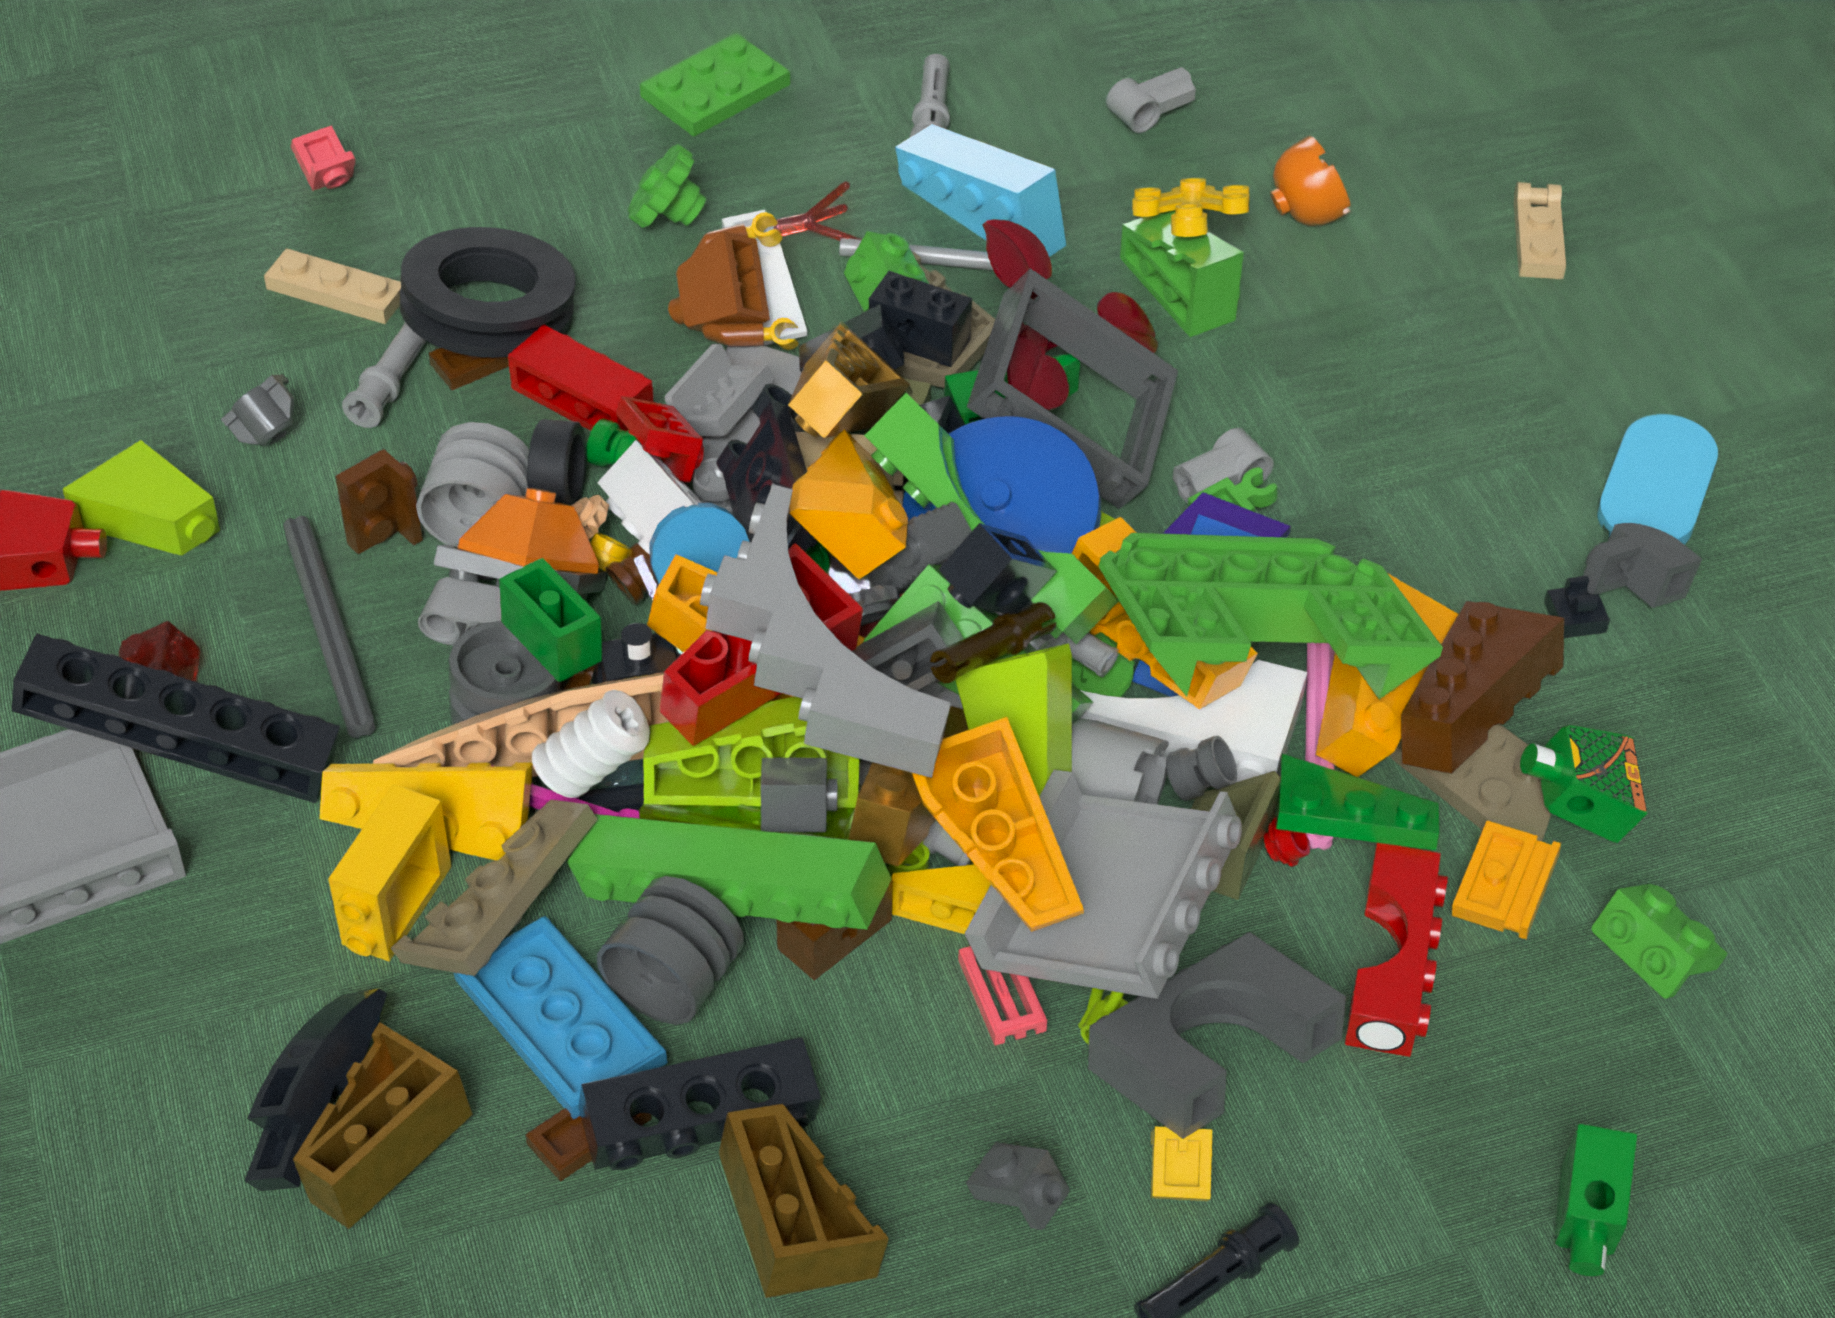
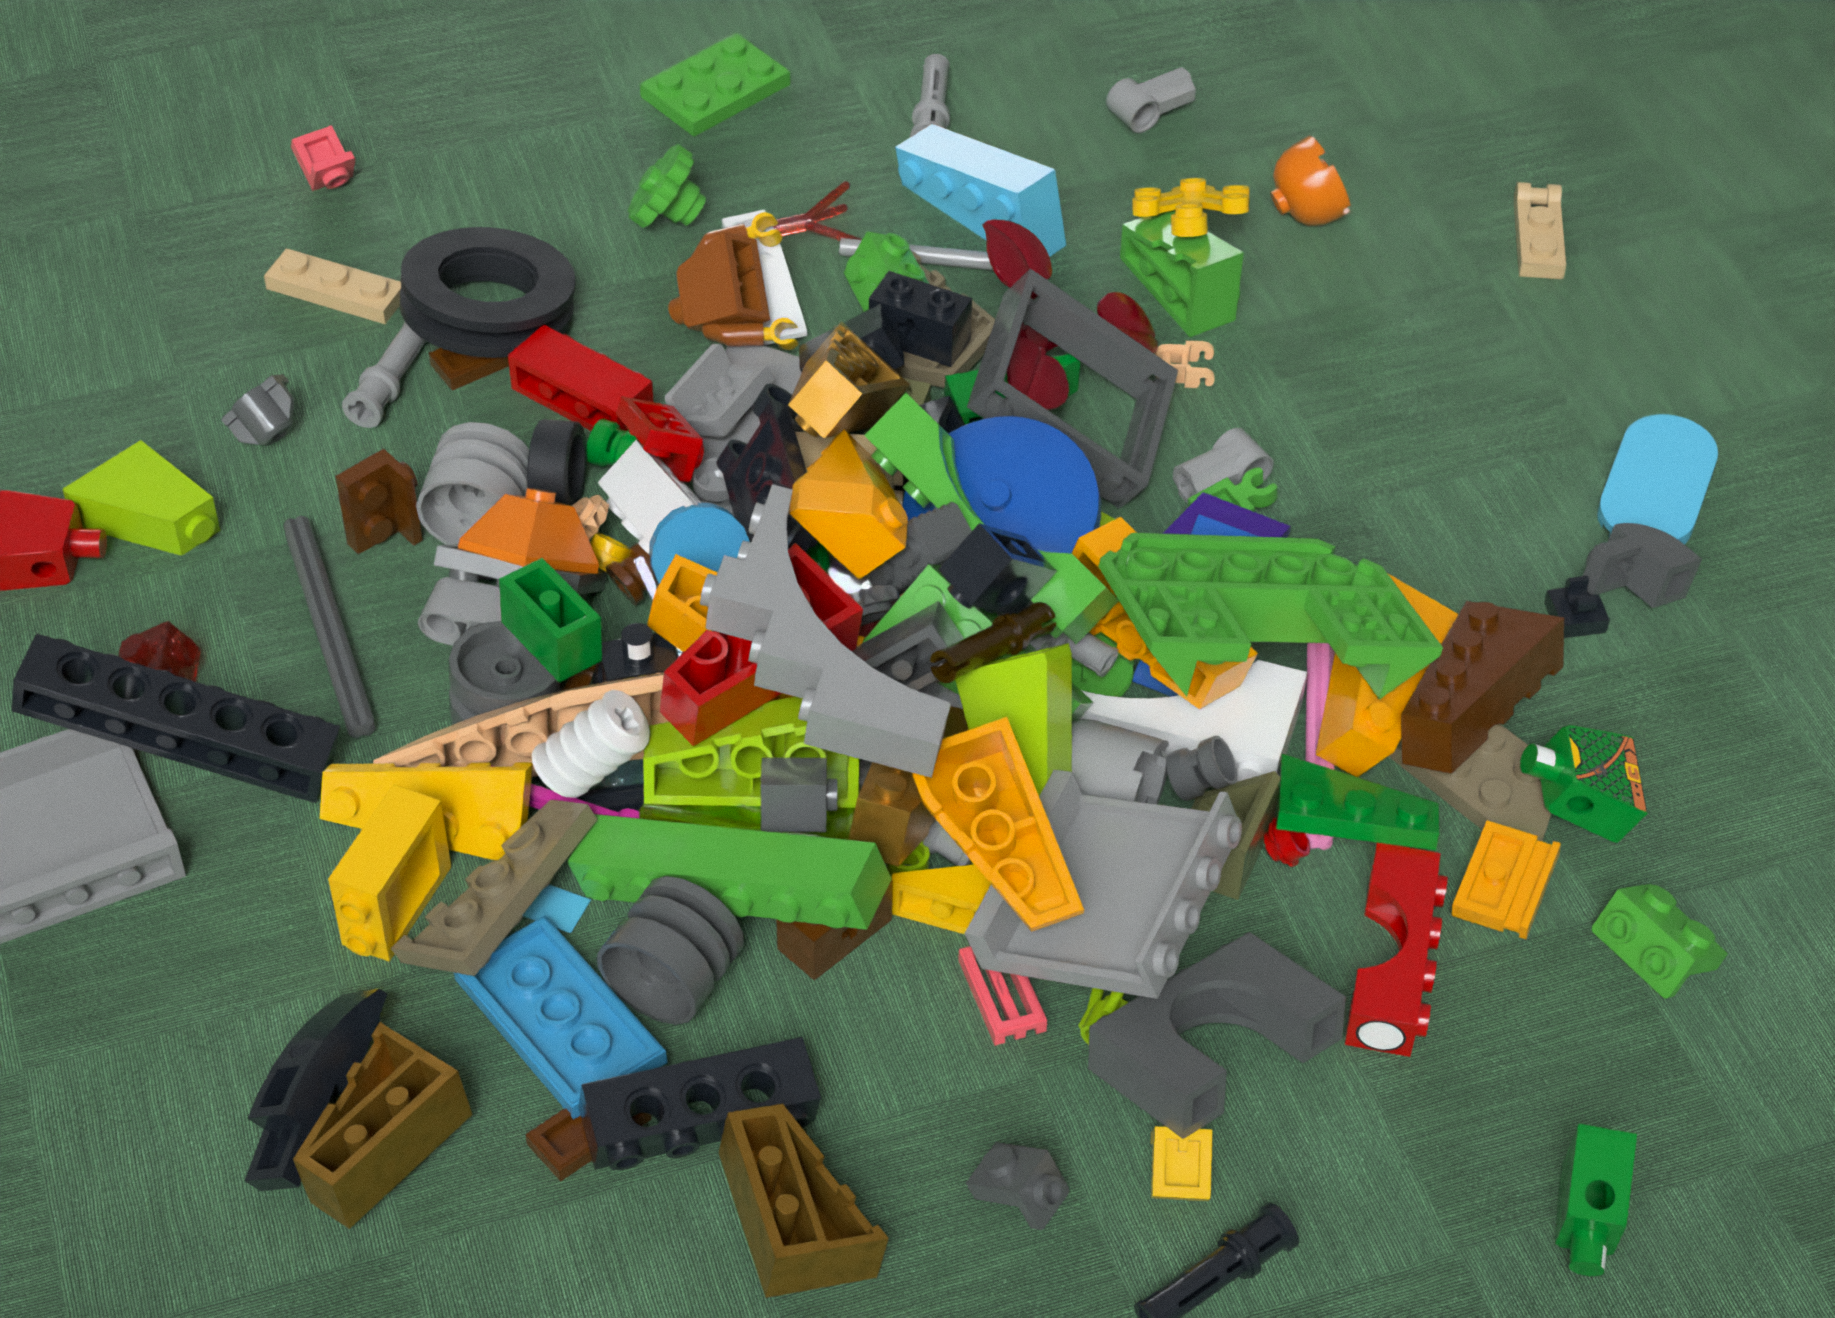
(559, 906): none -> medium azure sticker
(1182, 355): none -> light nougat piece

